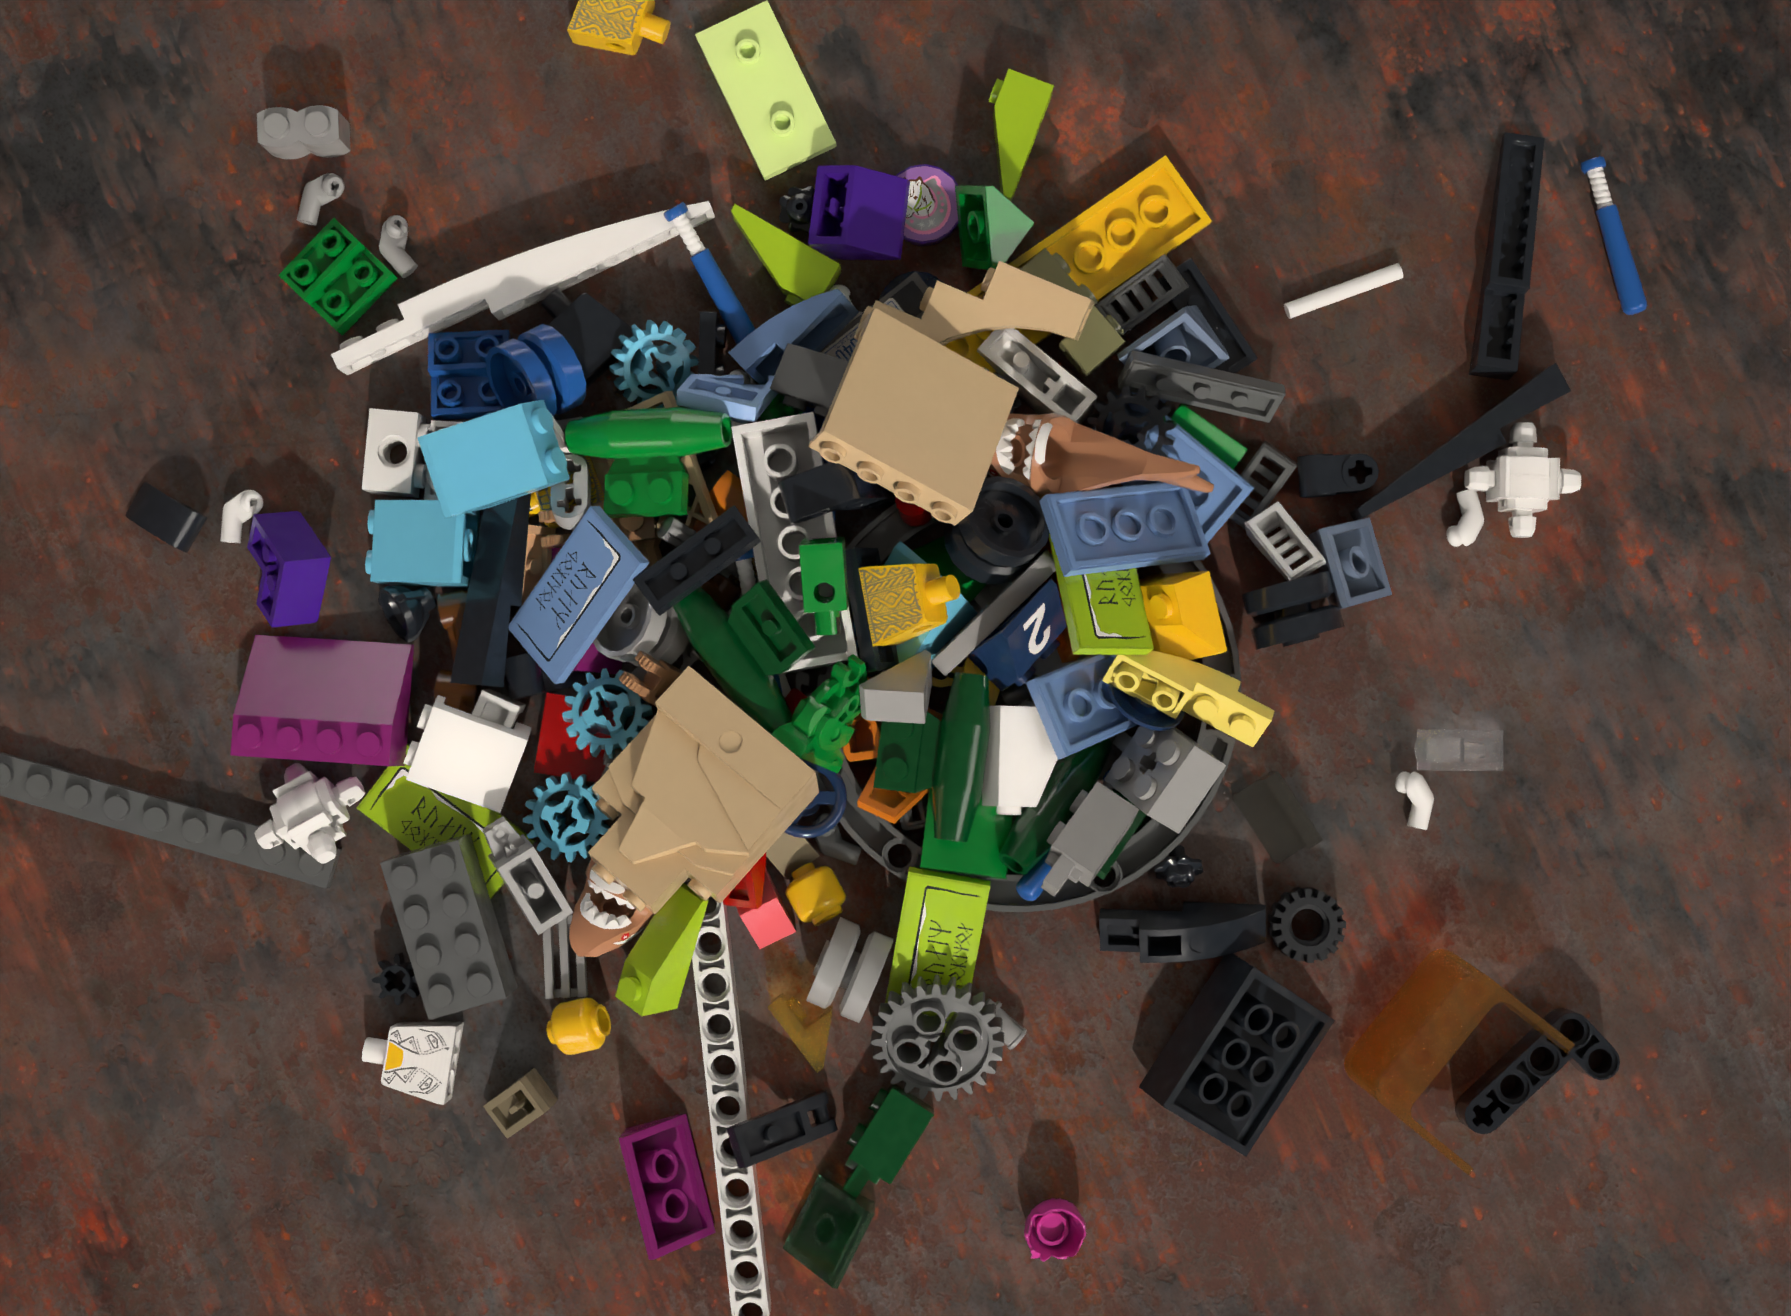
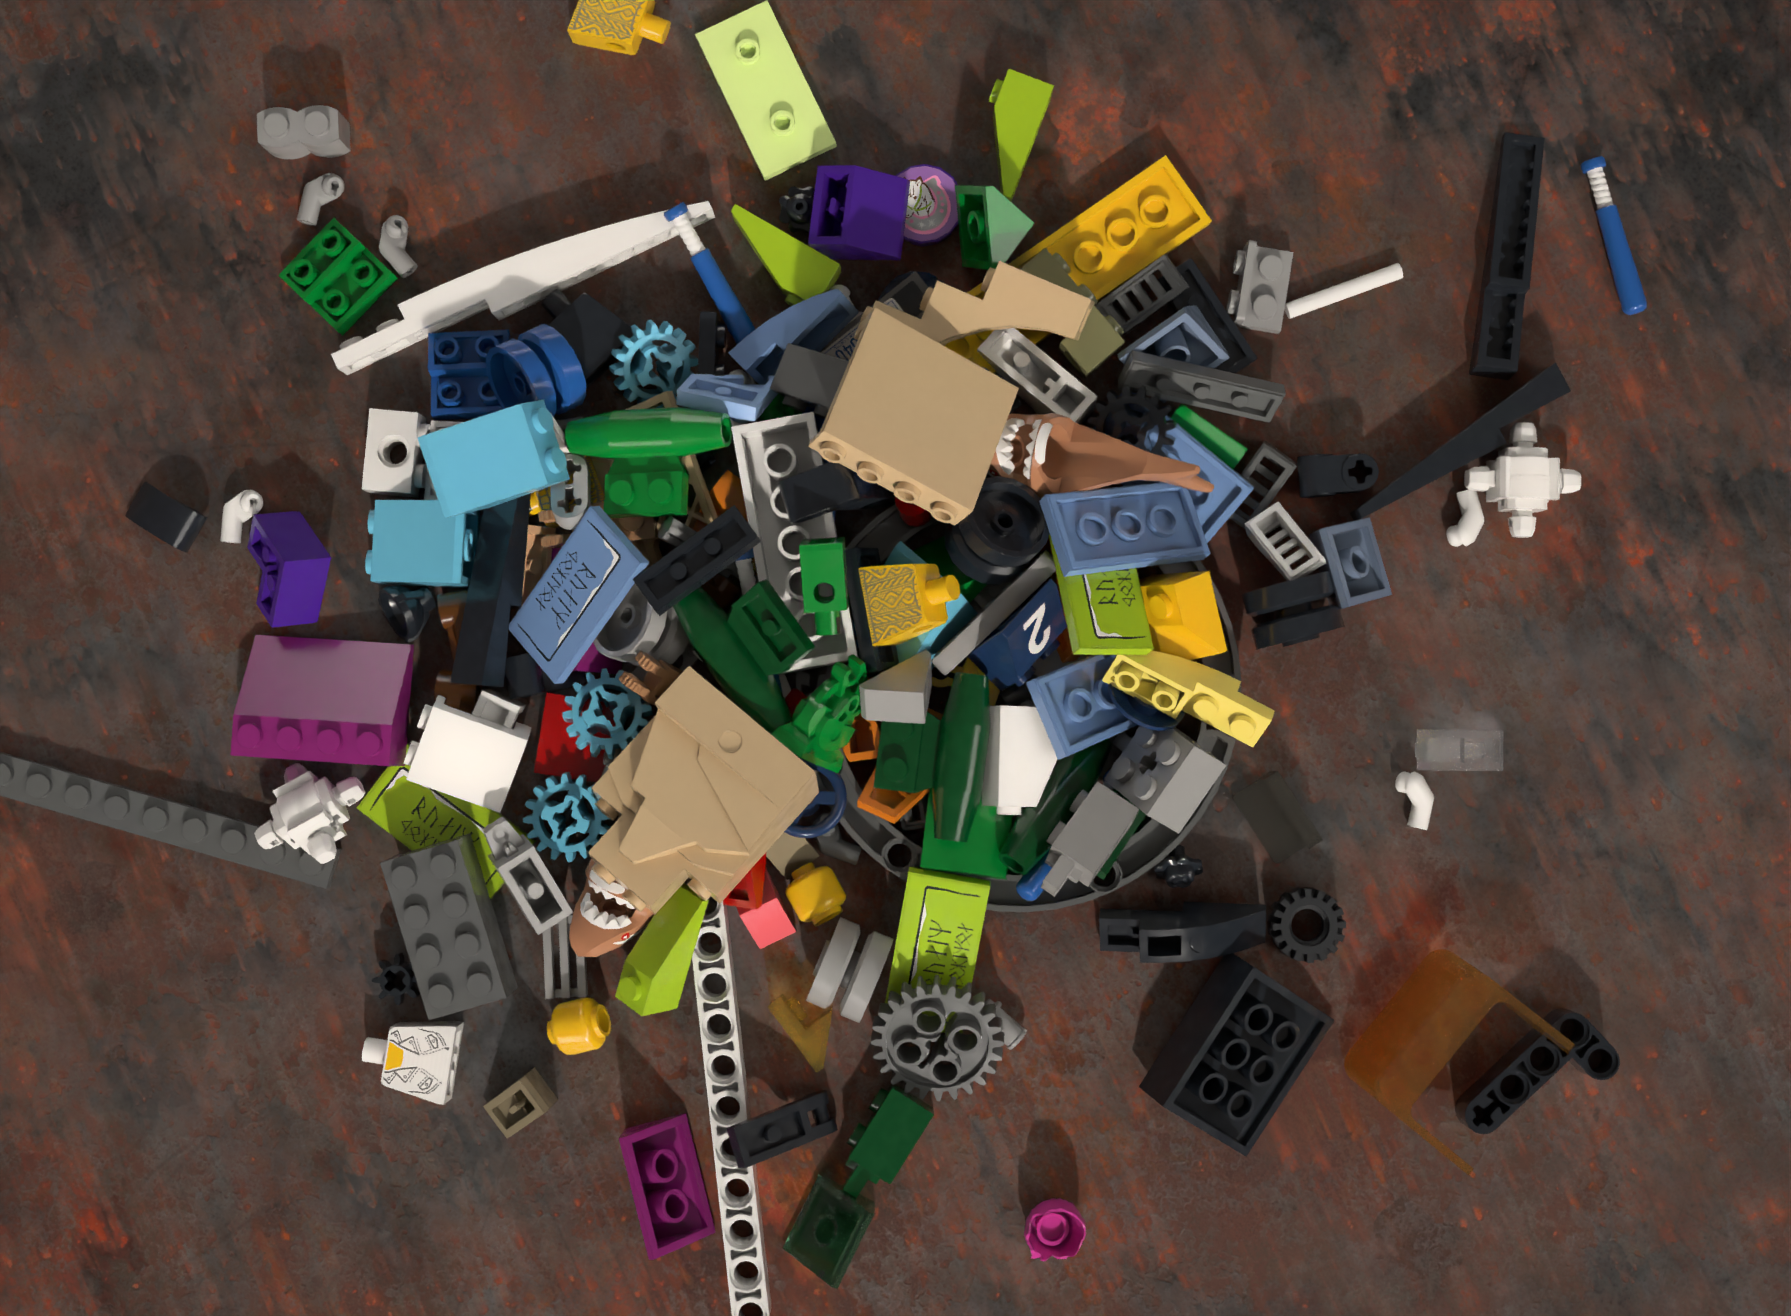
(1260, 288): none -> light grey bracket

